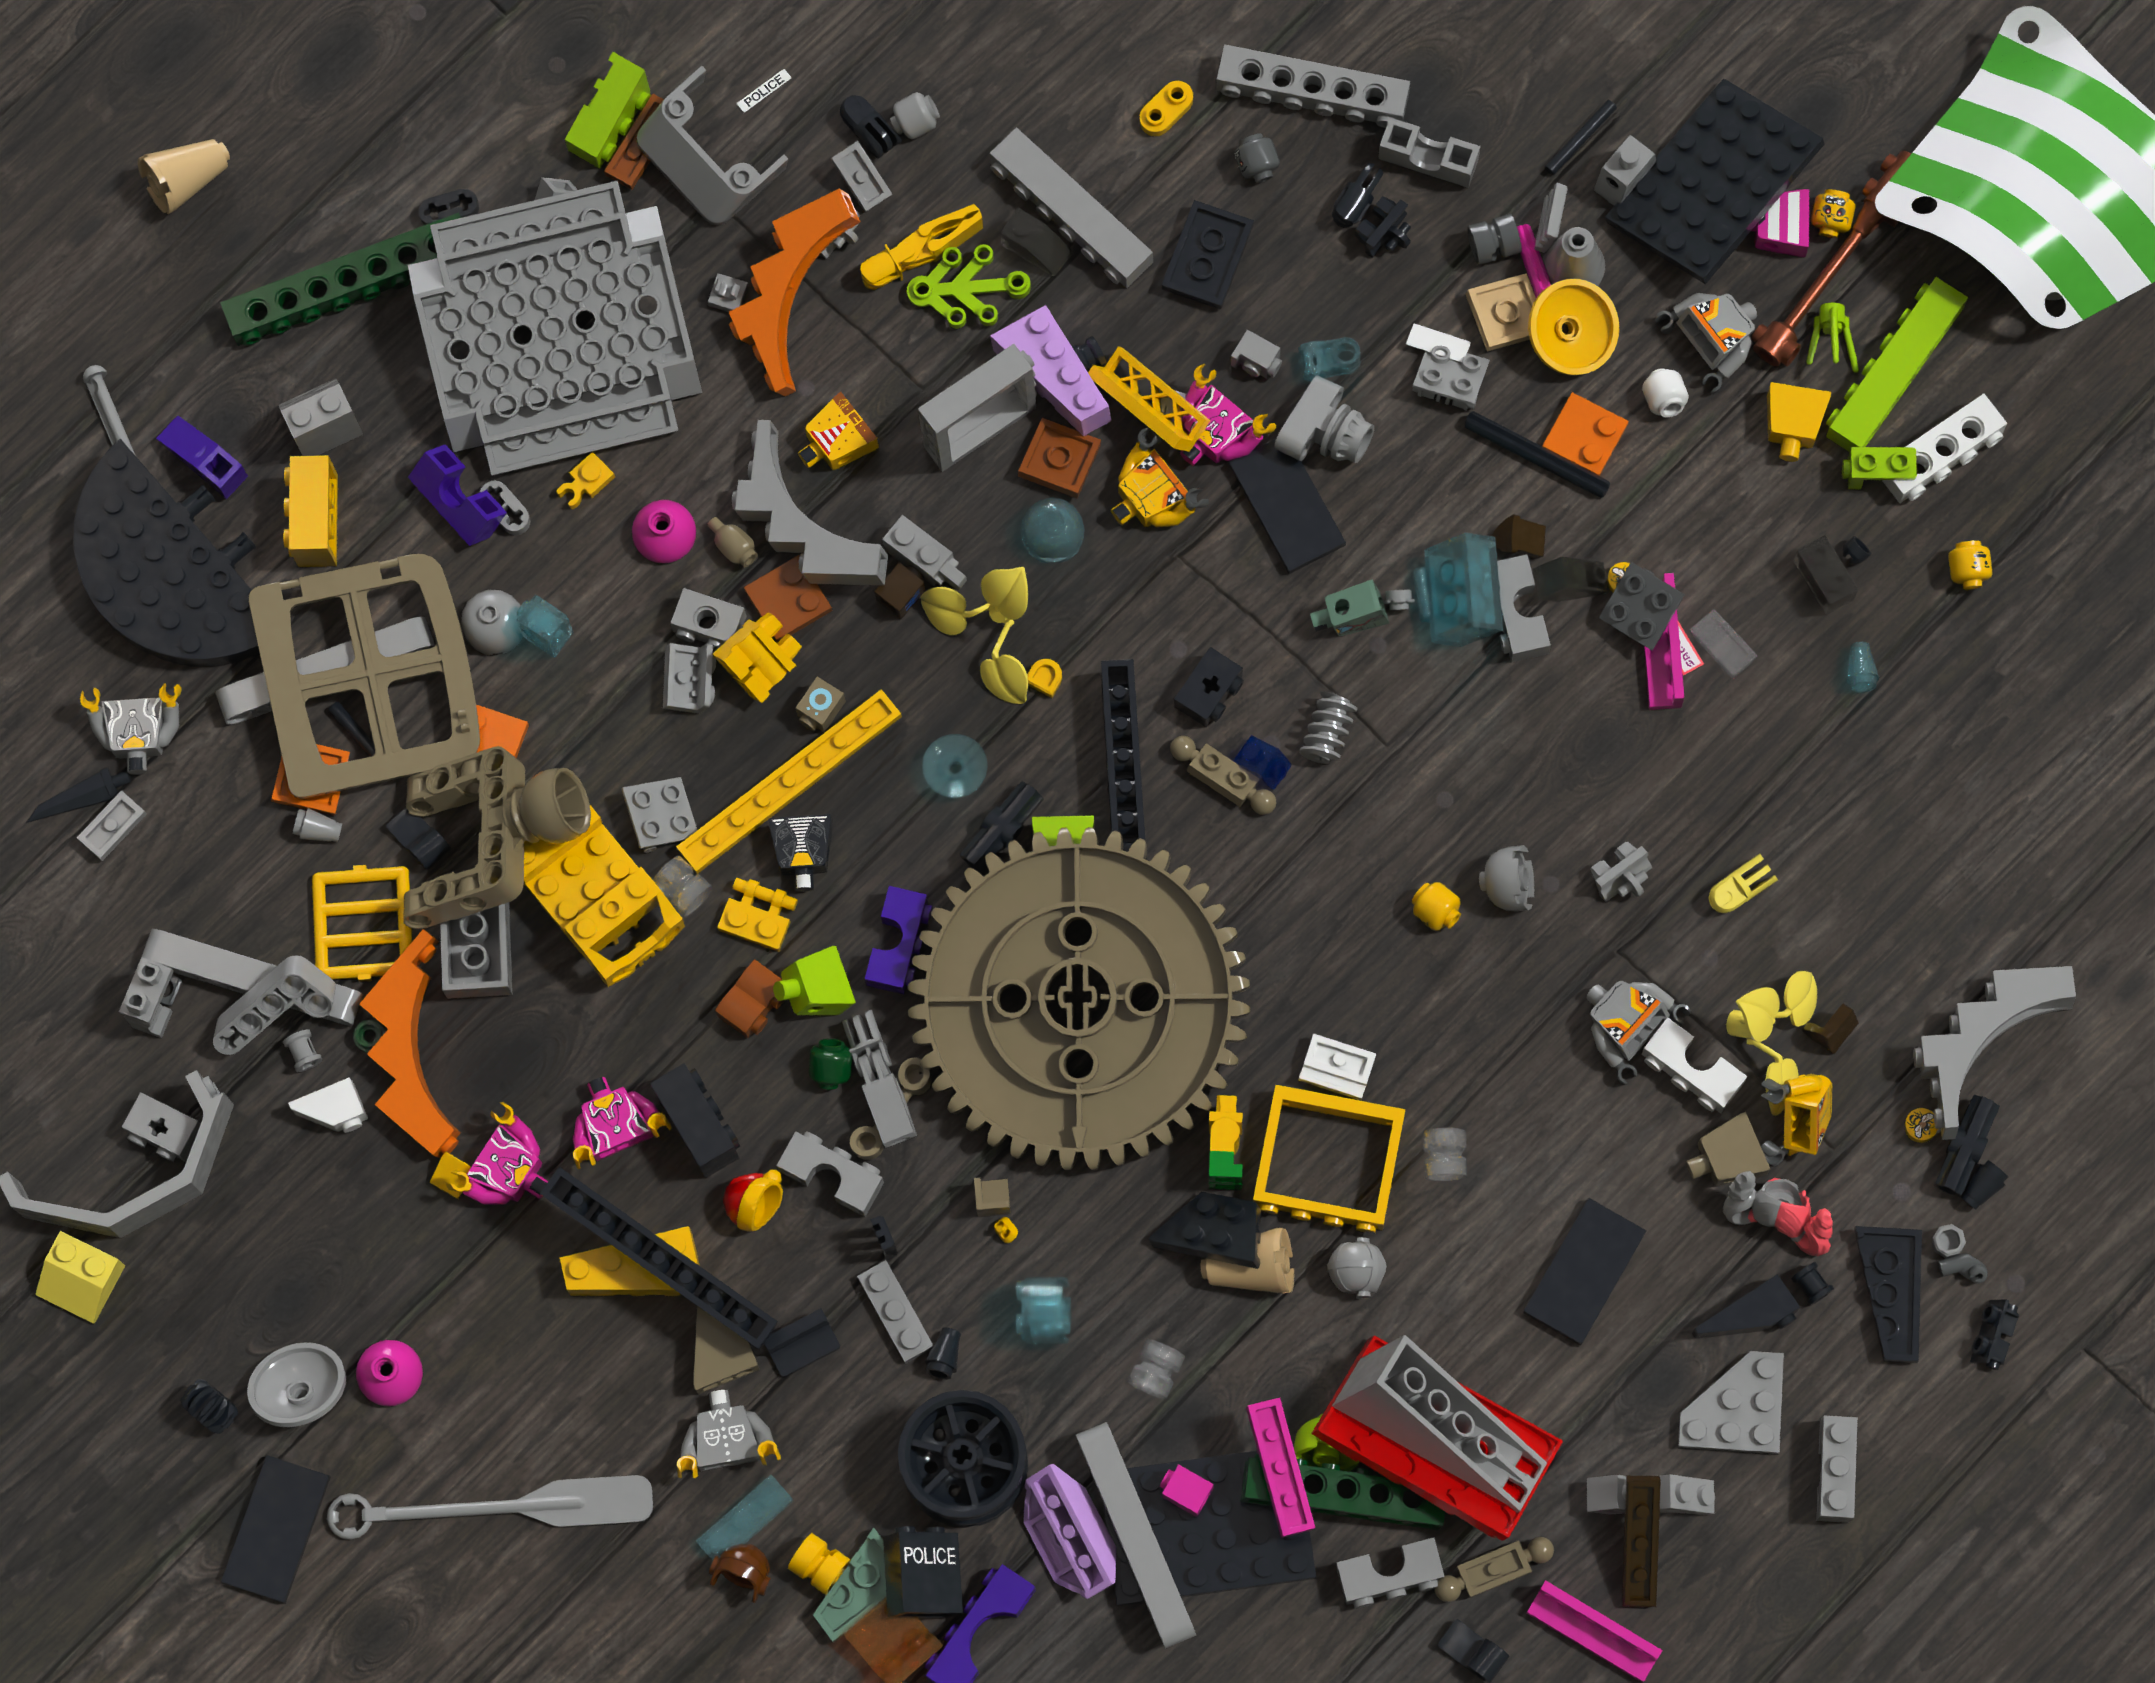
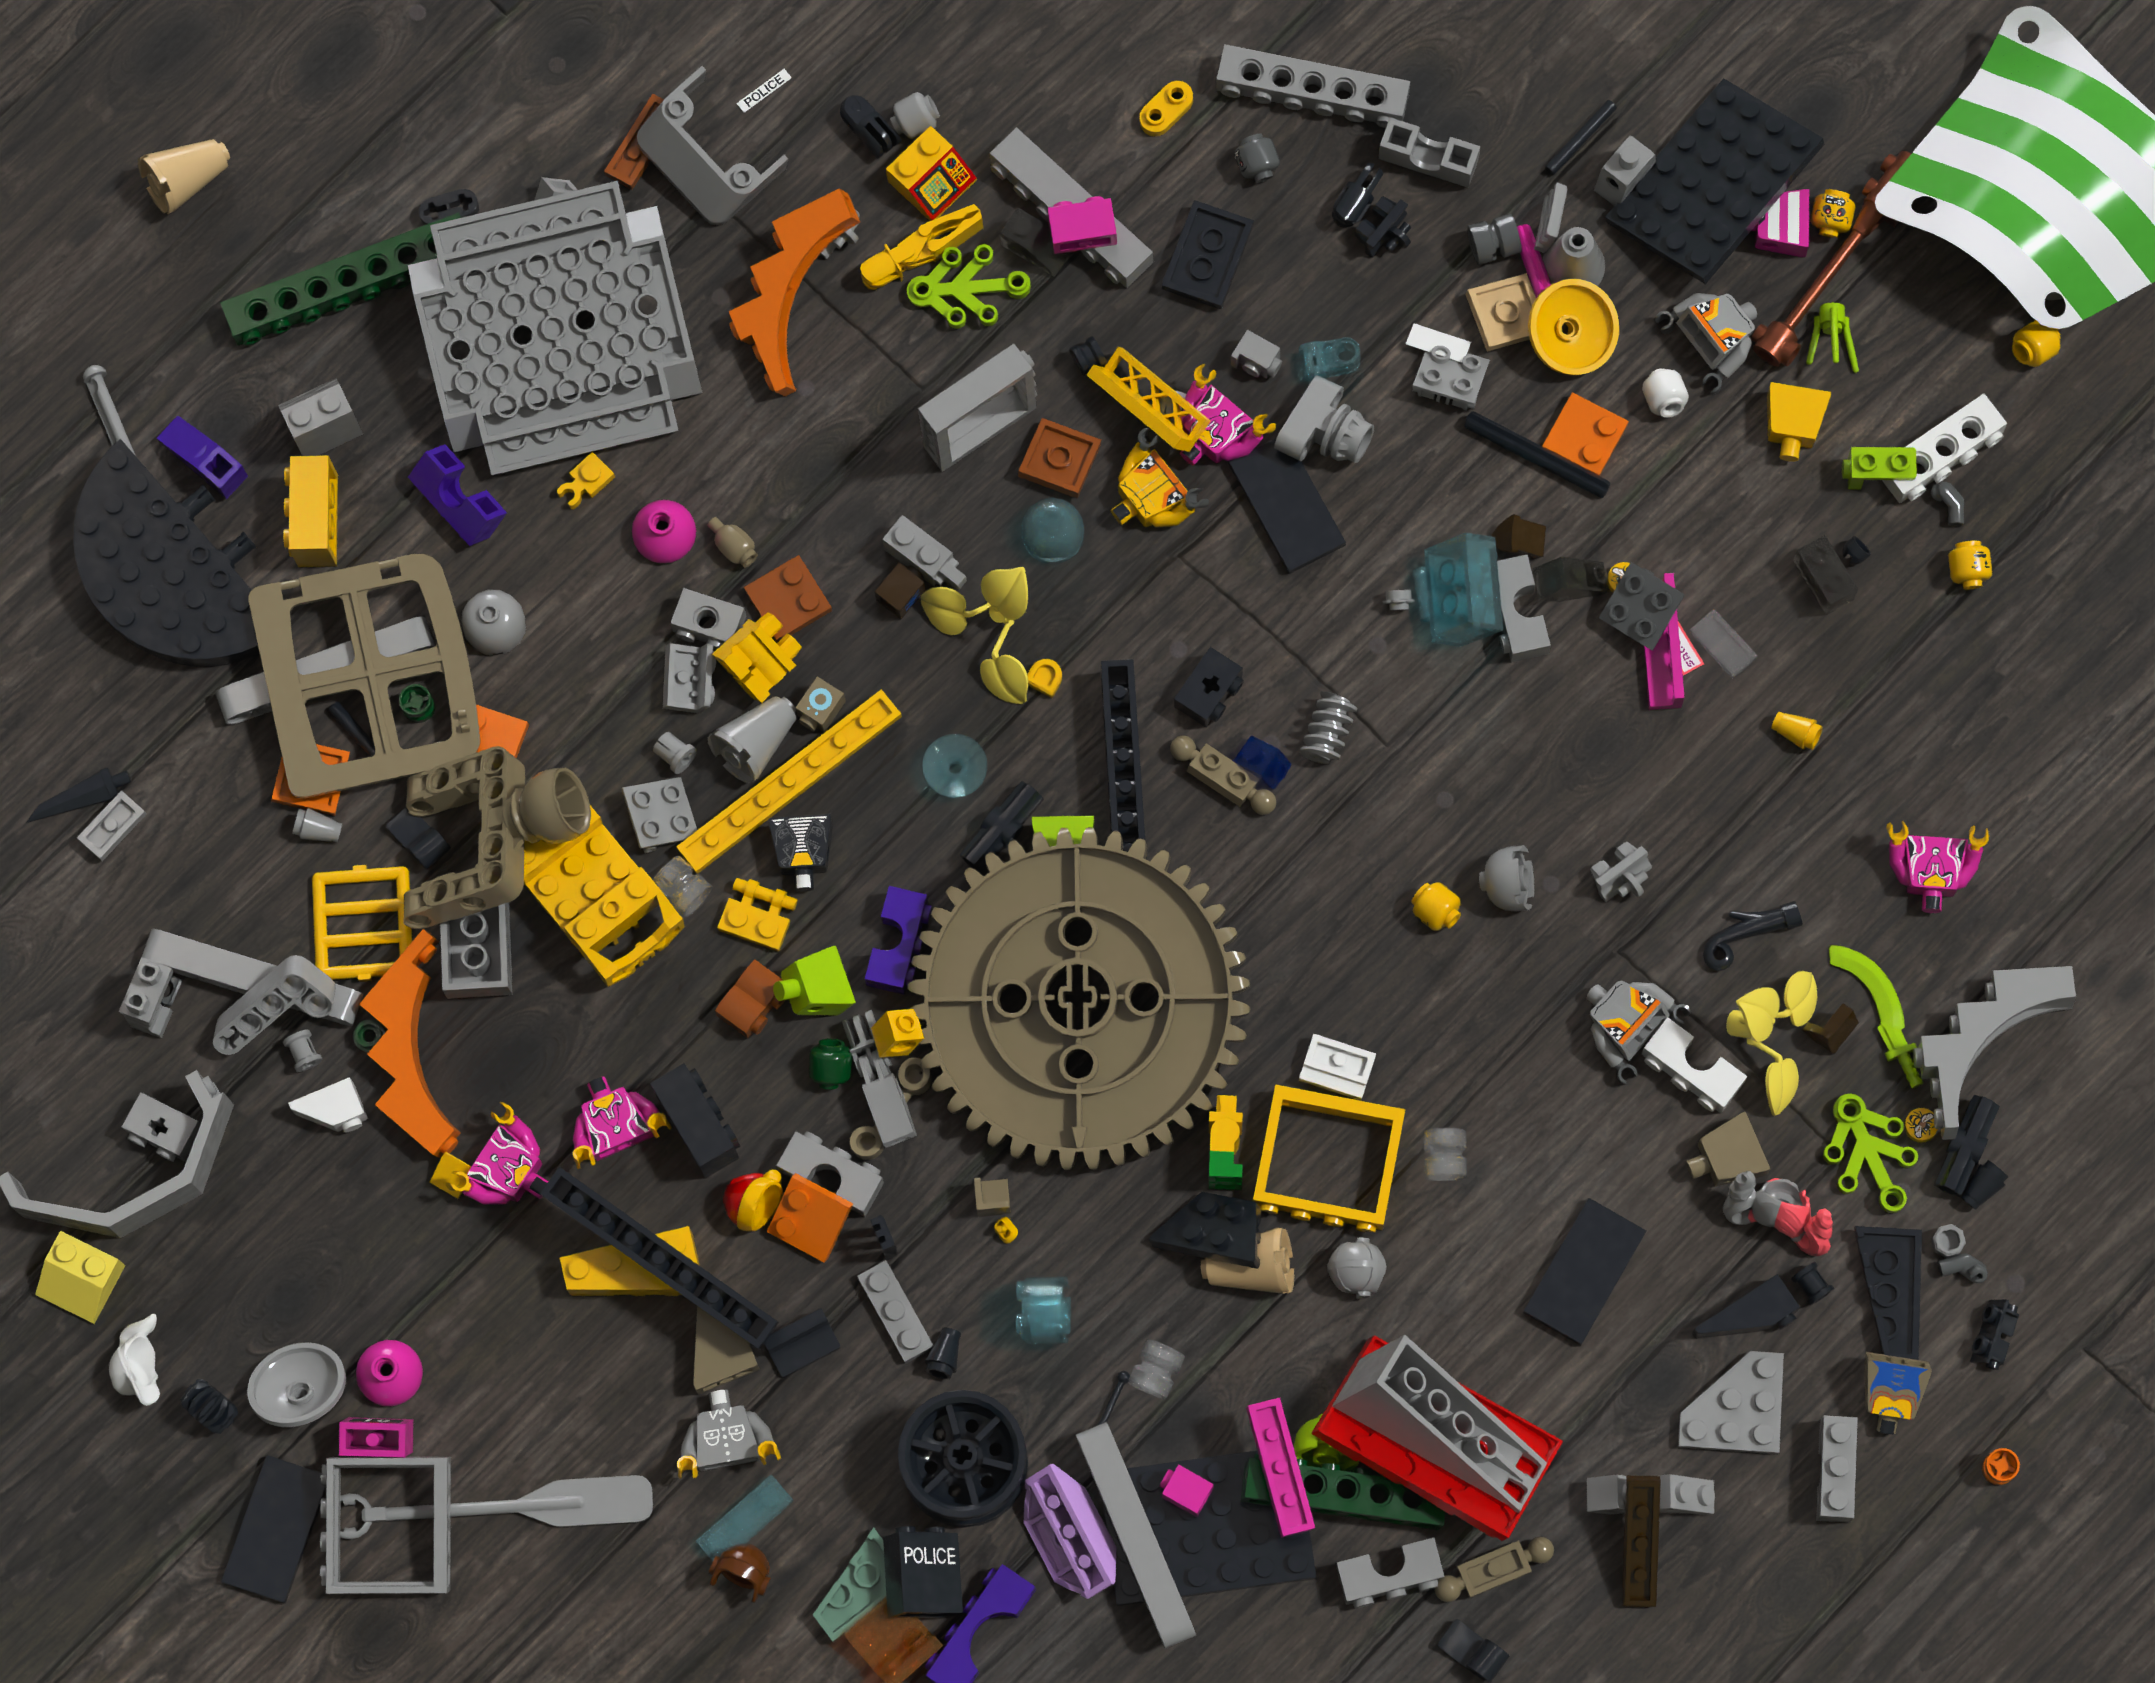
(134, 1362): none -> white hair
(135, 726): light grey torso -> none
(331, 1510): none -> light grey window
(376, 1437): none -> dark pink brick
(414, 697): none -> dark green wheel
(512, 503): light grey beam -> none
(544, 625): clear light blue brick -> none
(609, 112): lime wedge -> none
(675, 752): none -> light grey bush
(727, 293): light grey tile -> none
(753, 738): none -> light grey cone
(809, 1217): none -> orange plate
(818, 1563): yellow wheel -> none
(823, 555): light grey arch -> none
(837, 435): torso -> none
(861, 176): light grey hinge -> none
(897, 1033): none -> yellow brick
(930, 174): none -> yellow slope
(1057, 369): lavender wedge -> none
(1082, 225): none -> dark pink brick
(1122, 1378): none -> black hinge
(1364, 608): sand green torso -> none
(1594, 1631): dark pink fence -> none
(1735, 890): light yellow arm -> none
(1752, 924): none -> black plant
(1798, 730): none -> yellow cone
(1805, 1117): yellow torso -> none
(1861, 670): clear light blue cone -> none
(1868, 1148): none -> lime plant
(1887, 1004): none -> lime sword
(1894, 1388): none -> torso
(1896, 366): lime brick -> none
(1934, 864): none -> dark pink torso
(1953, 499): none -> dark grey arm
(2005, 1463): none -> orange wheel
(2035, 344): none -> yellow head

